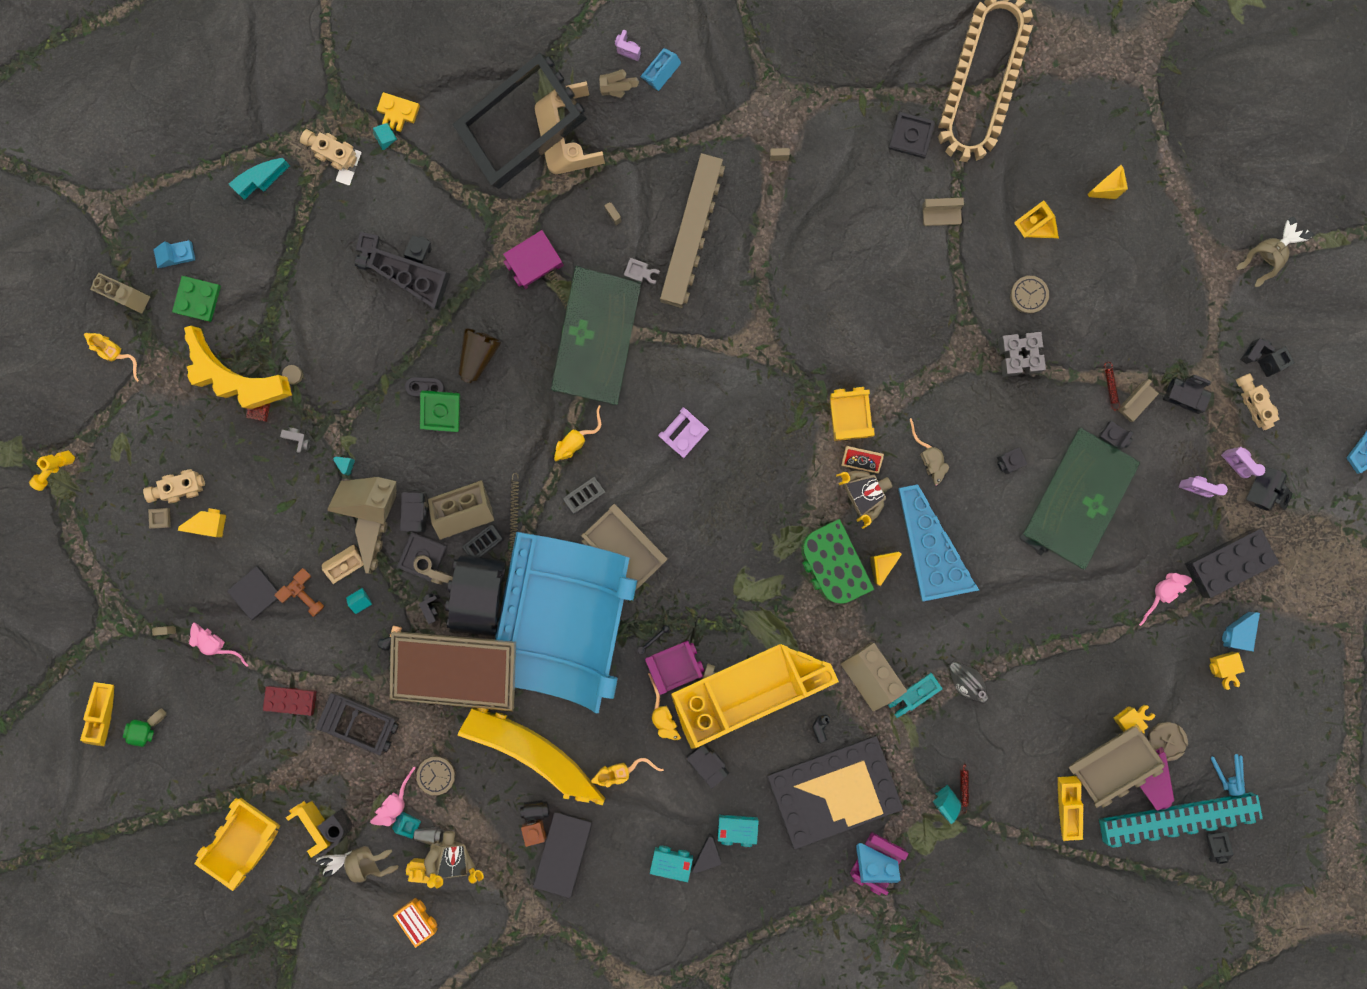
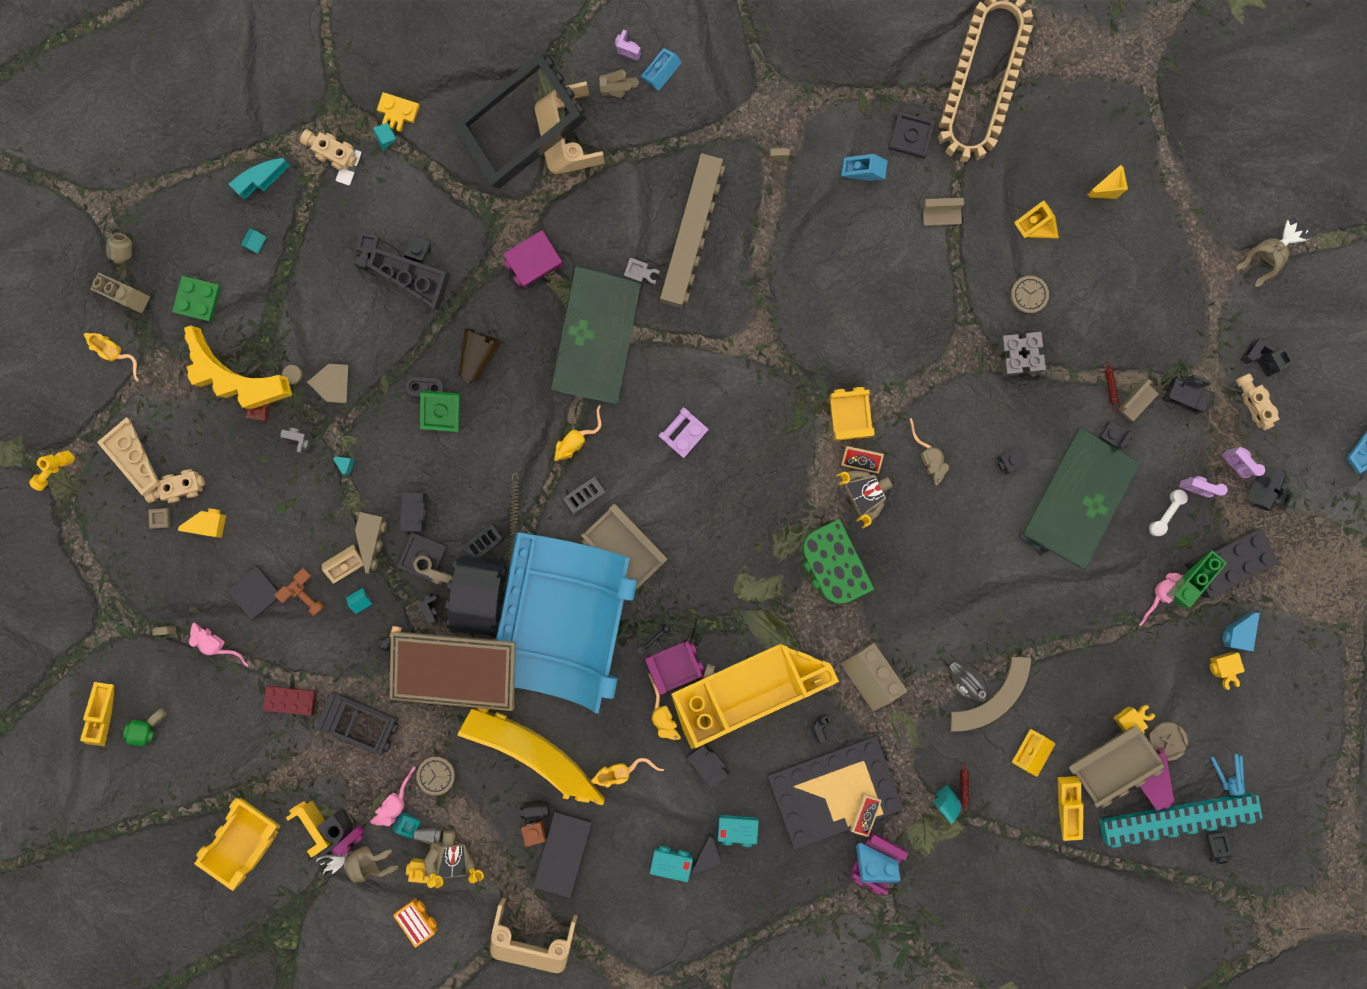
(118, 248): none -> dark tan head
(129, 455): none -> tan wing
(173, 254): dark azure slope -> none
(253, 241): none -> teal slope
(331, 383): none -> dark tan slope
(343, 847): none -> magenta plate
(365, 498): dark tan slope -> none
(460, 510): dark tan slope -> none
(523, 954): none -> tan windscreen
(612, 212): dark tan tile -> none
(864, 167): none -> dark azure slope
(865, 815): none -> slope
(882, 566): yellow slope -> none
(917, 694): teal hinge -> none
(934, 557): dark azure wing -> none
(998, 703): none -> dark tan tile
(1033, 752): none -> yellow panel
(1160, 527): none -> white bar
(1196, 580): none -> green slope

